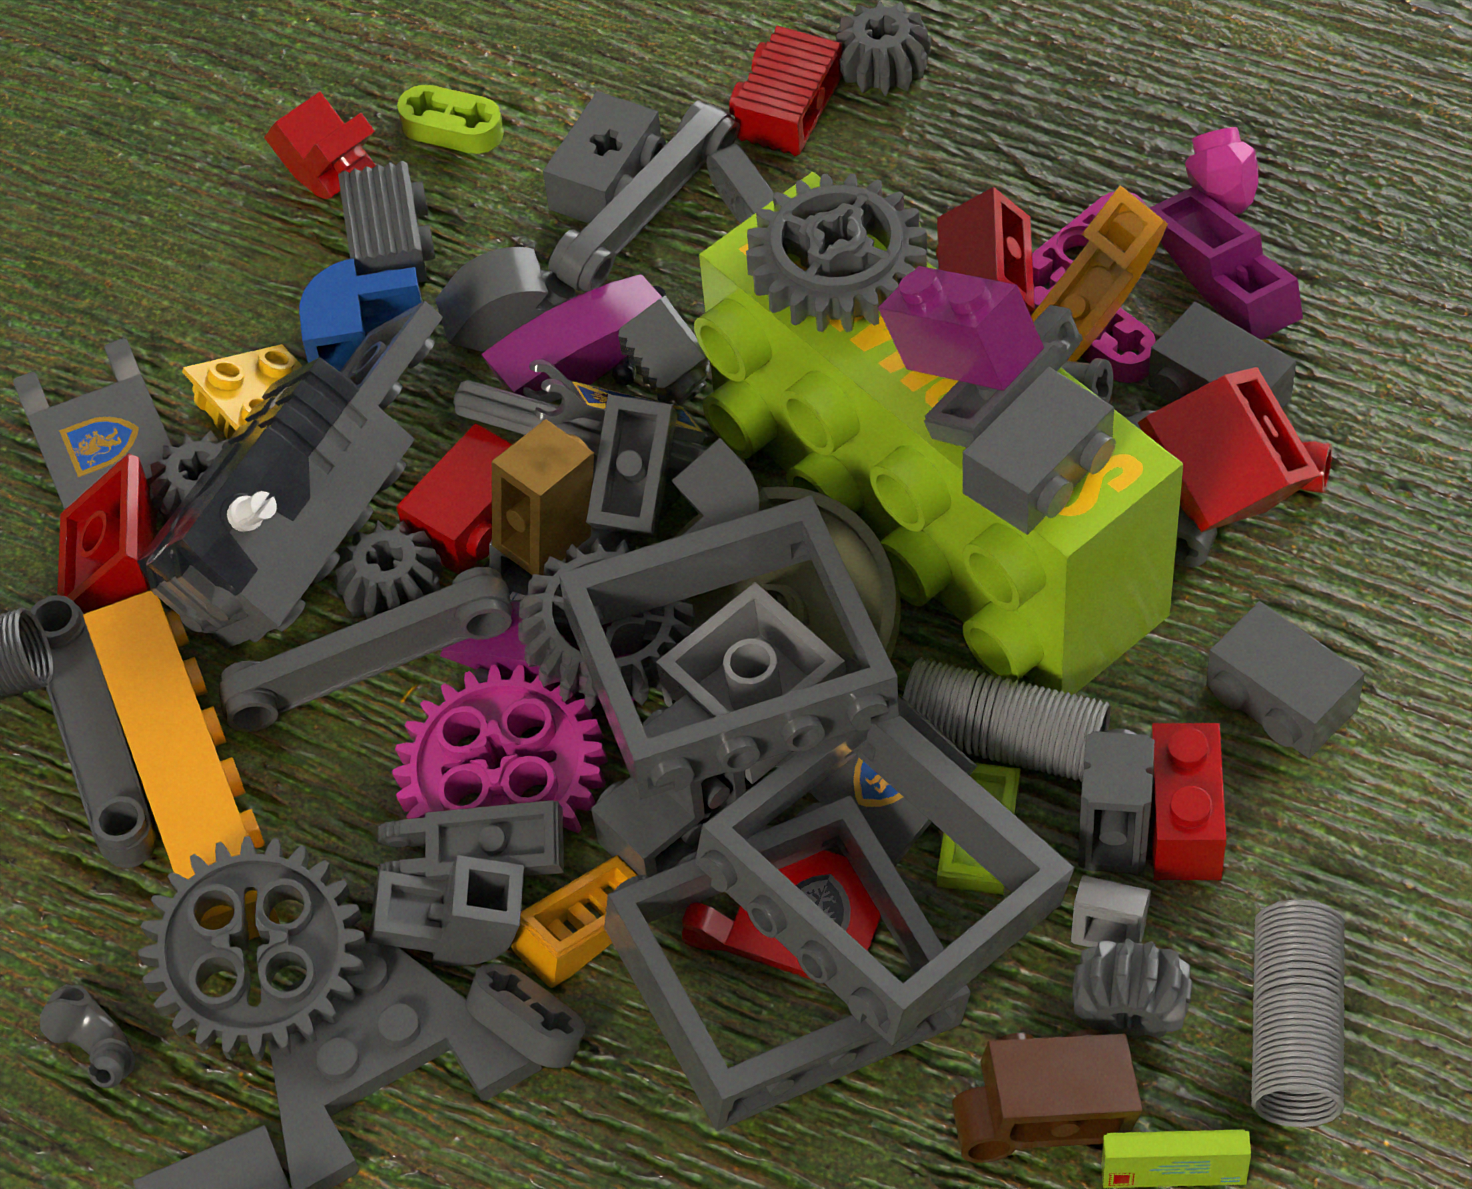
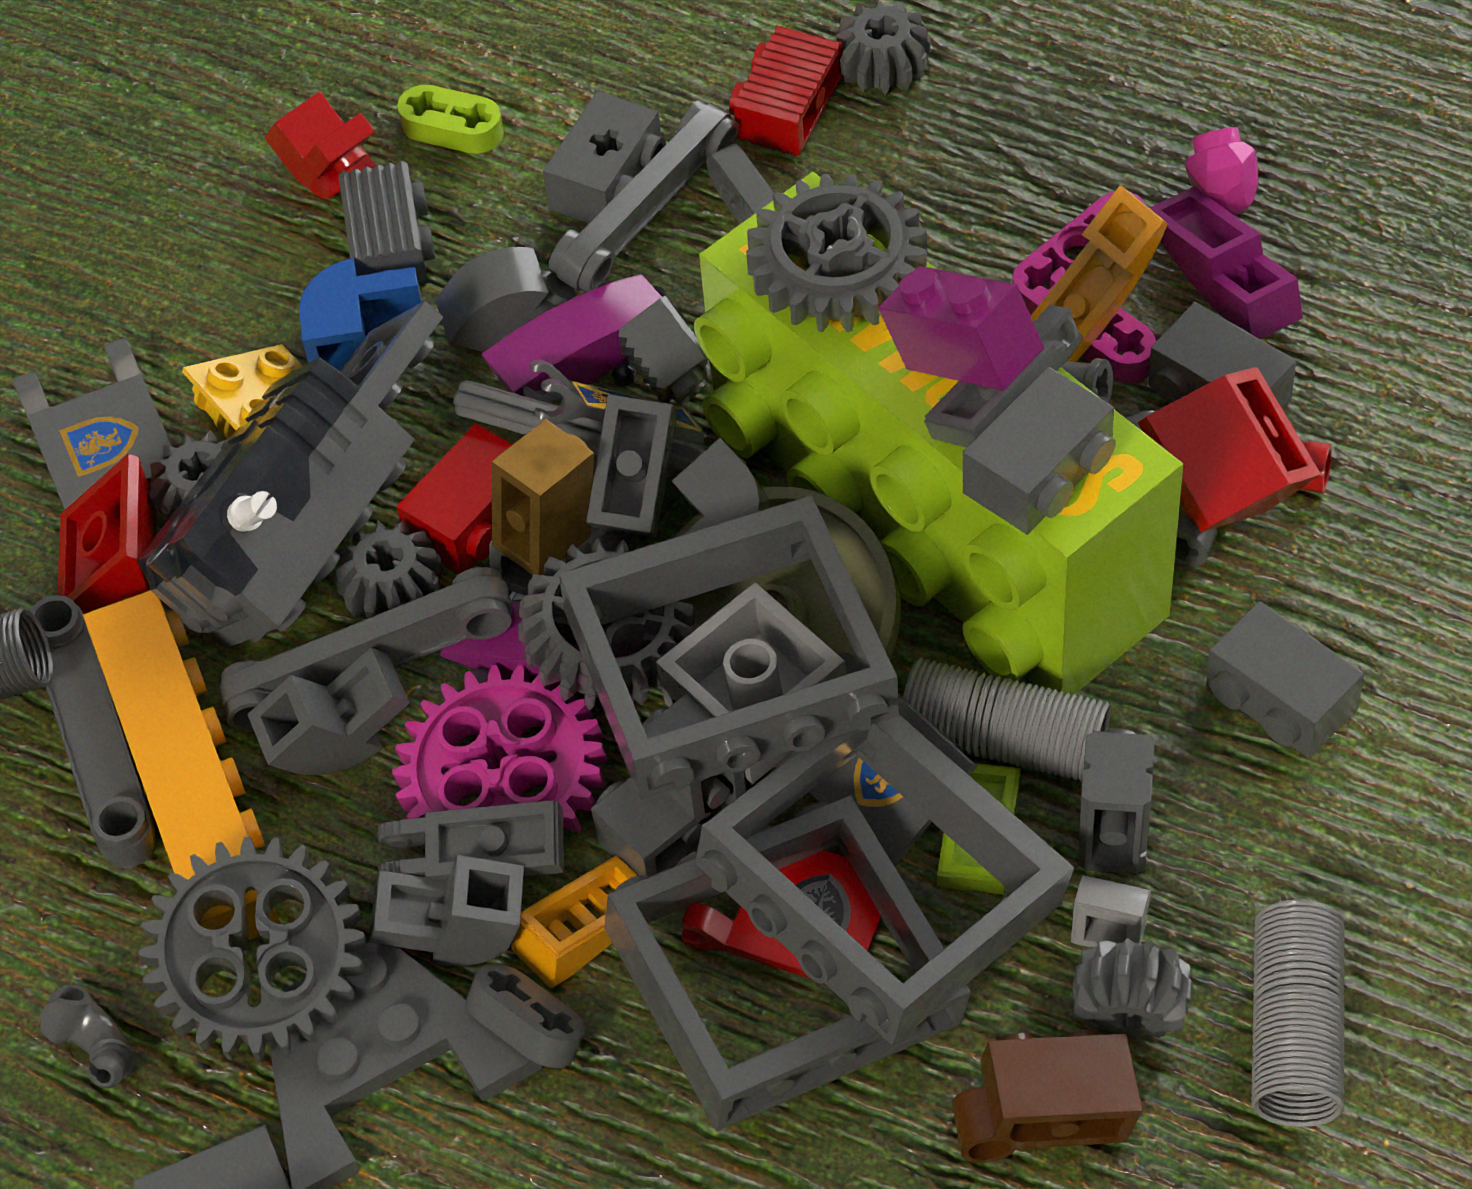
(329, 727): none -> dark grey brick
(988, 241): red brick -> none
(1175, 1158): lime tile -> none
(1187, 802): red brick -> none

